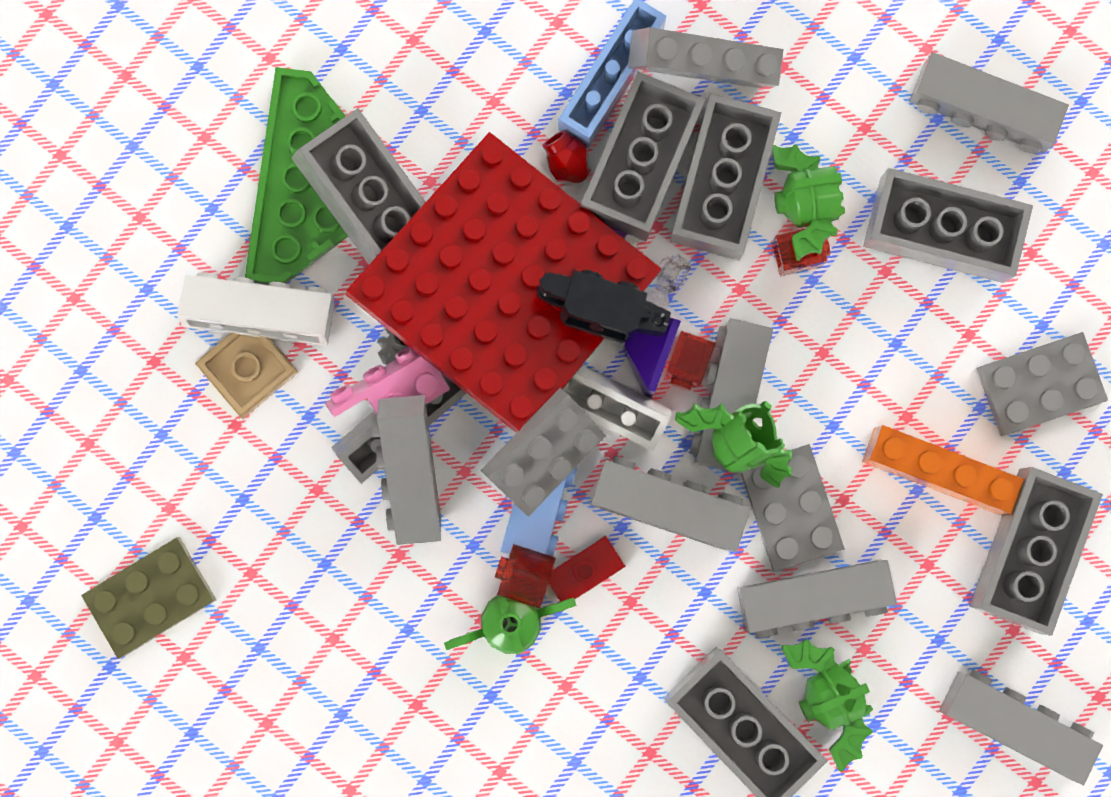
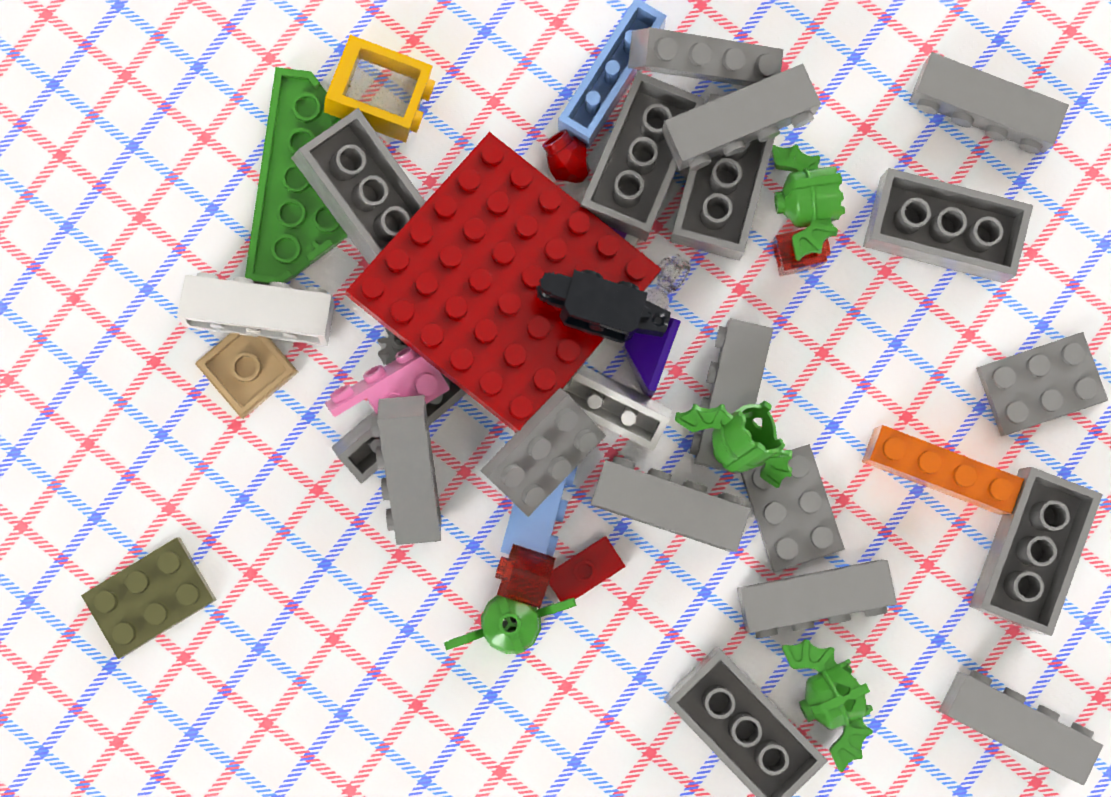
(384, 88): none -> yellow window
(689, 361): clear red brick -> none
(741, 118): none -> light grey brick

